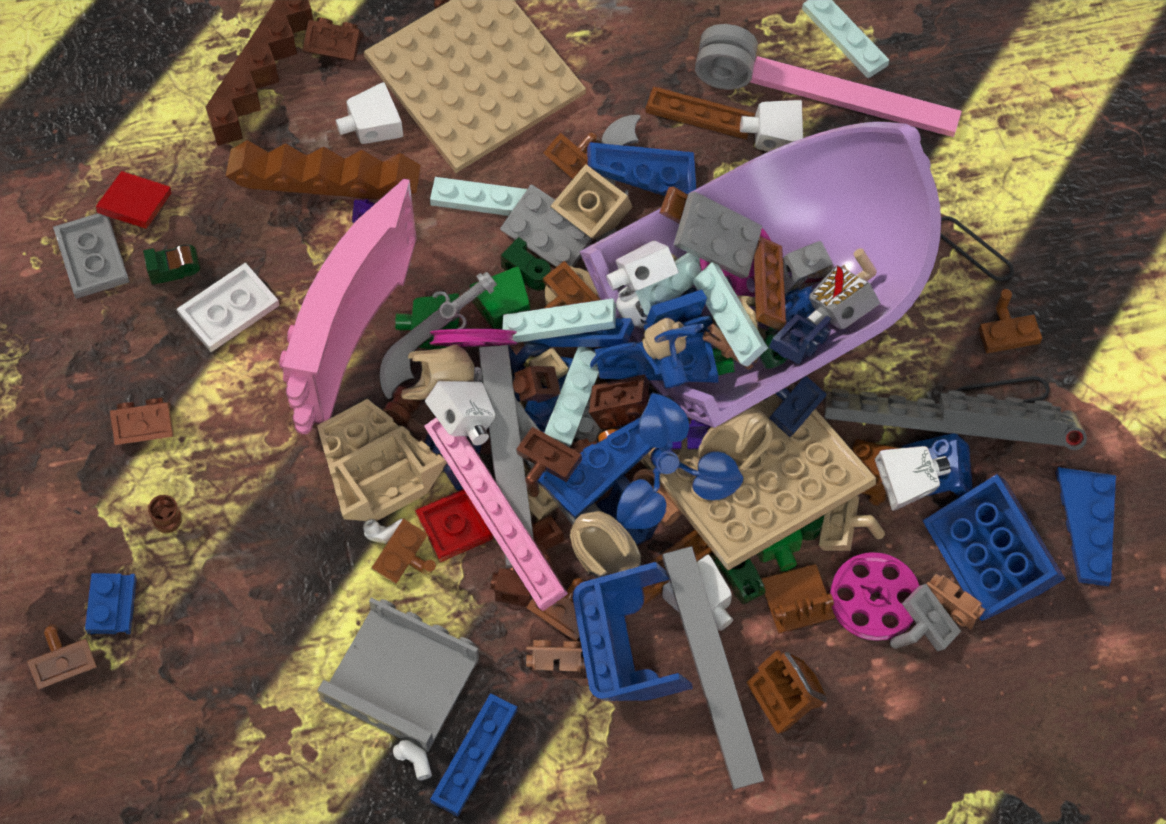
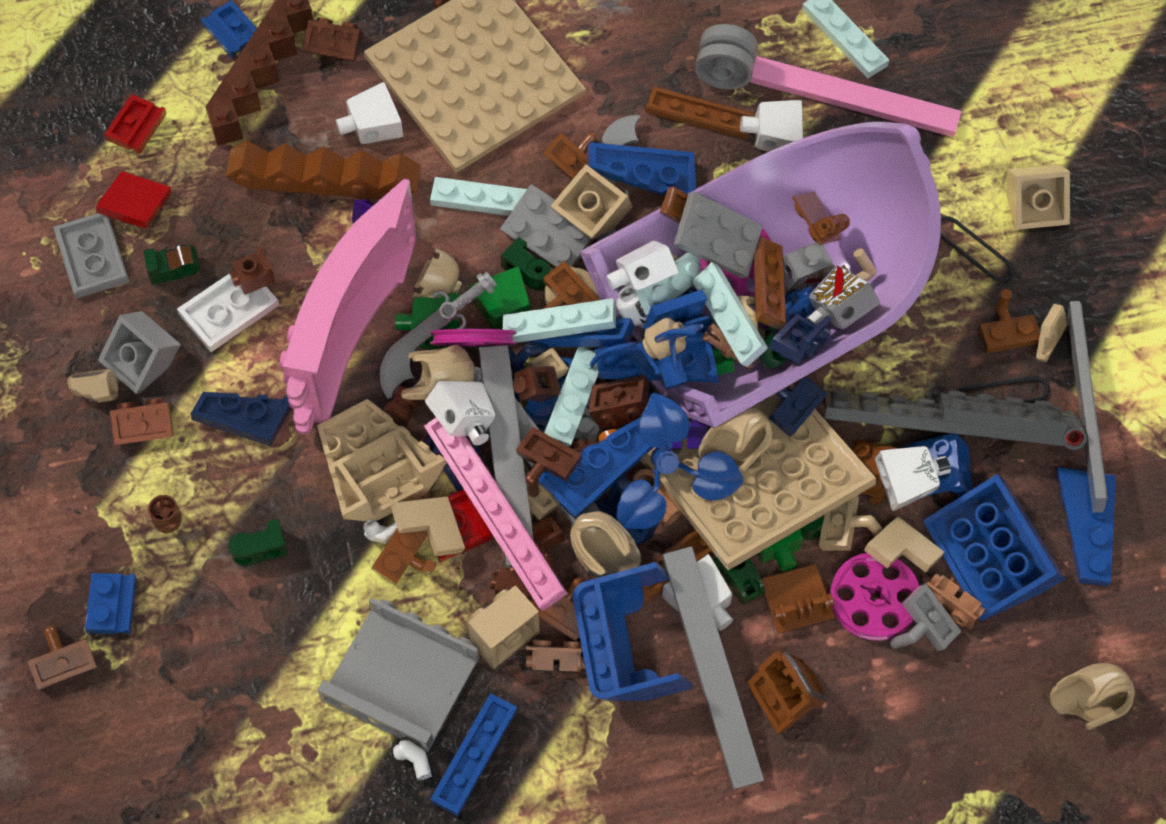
(95, 385): none -> tan rock
(135, 124): none -> red plate
(138, 350): none -> light grey slope
(229, 28): none -> blue plate
(246, 417): none -> dark blue wing
(252, 272): none -> copper brick
(258, 546): none -> dark green leg
(433, 516): none -> tan tile
(438, 275): none -> tan cylinder
(503, 626): none -> tan brick
(822, 227): none -> dark orange hinge
(902, 539): none -> tan tile
(1039, 196): none -> tan slope
(1051, 332): none -> tan tile
(1087, 407): none -> light grey tile
(1095, 694): none -> tan hair

